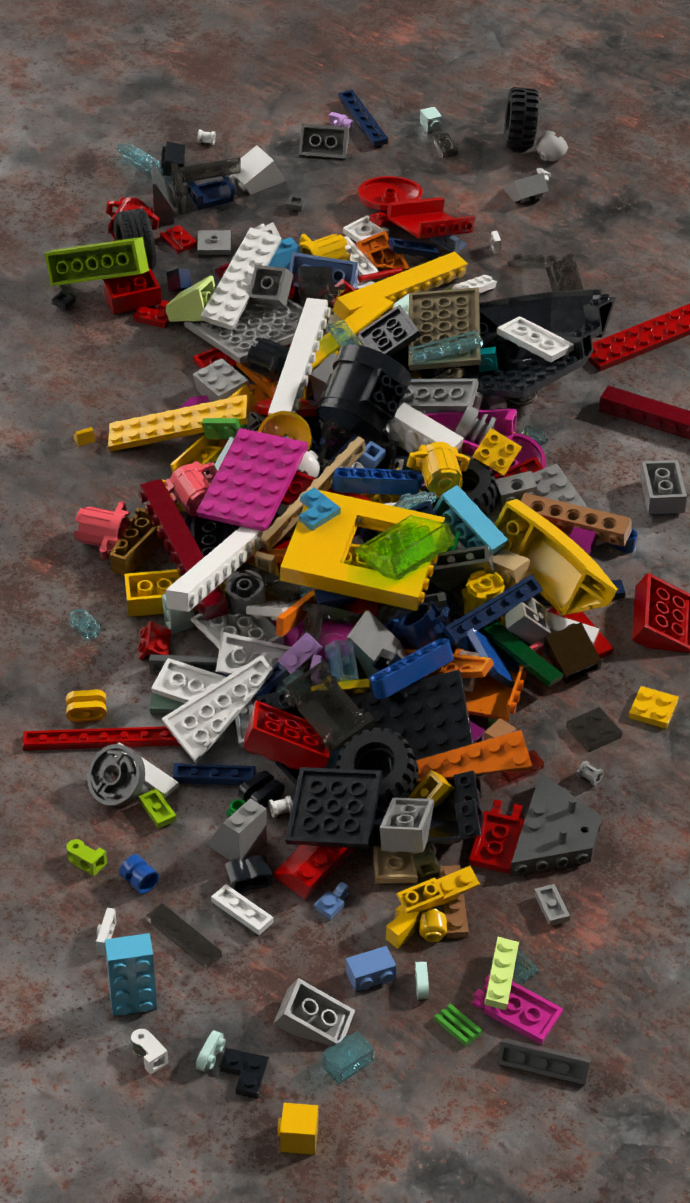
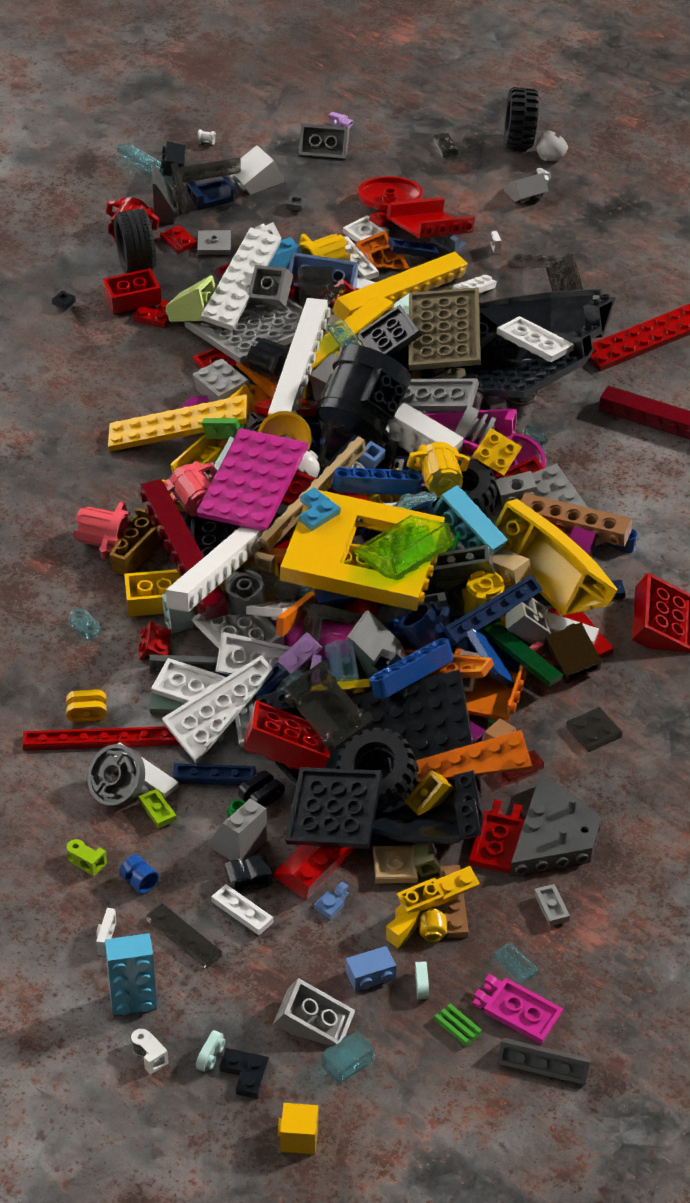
(84, 437): yellow slope -> none
(96, 261): lime brick -> none
(178, 279): dark blue panel -> none
(280, 806): white bush -> none
(363, 118): dark blue plate -> none
(363, 278): red bar -> none
(406, 825): light grey slope -> none
(430, 119): light aqua brick -> none
(445, 347): clear light blue plate -> none
(488, 359): teal brick -> none
(501, 973): yellowish green plate -> none
(590, 773): light grey bush -> none
(653, 707): yellow plate -> none
(663, 487): light grey brick -> none

